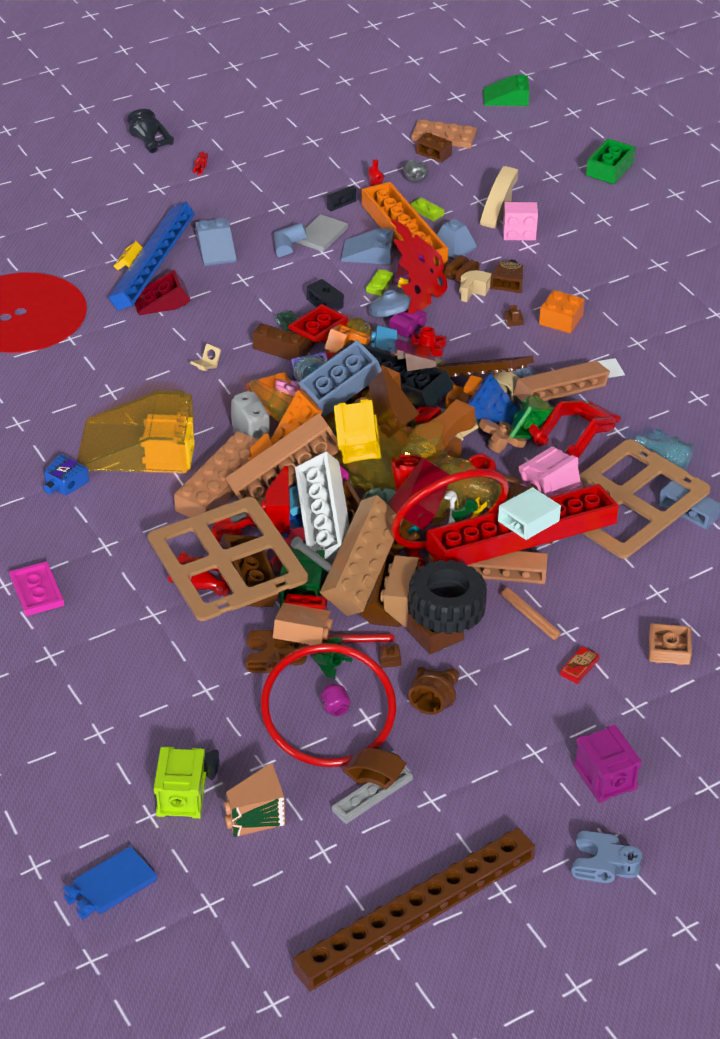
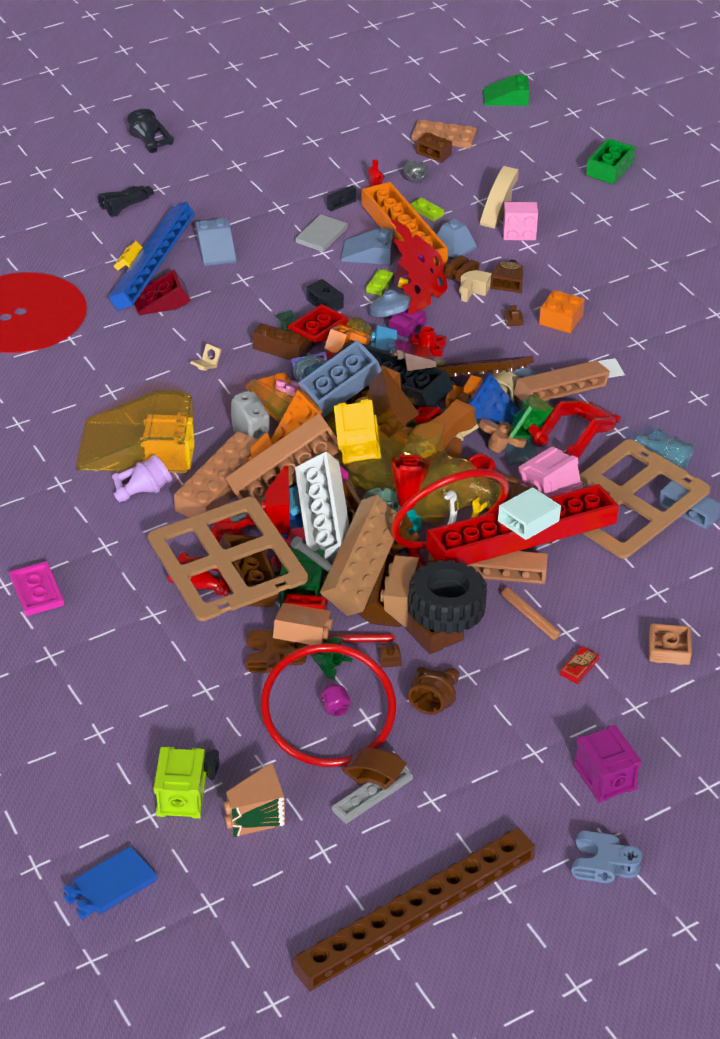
(65, 476): blue torso -> none
(119, 200): none -> black piece
(146, 477): none -> lavender piece
(200, 163): red pin -> none
(287, 236): sand blue brick -> none
(426, 509): dark red slope -> none
(470, 506): dark green piece -> none
(520, 455): none -> clear light blue piece

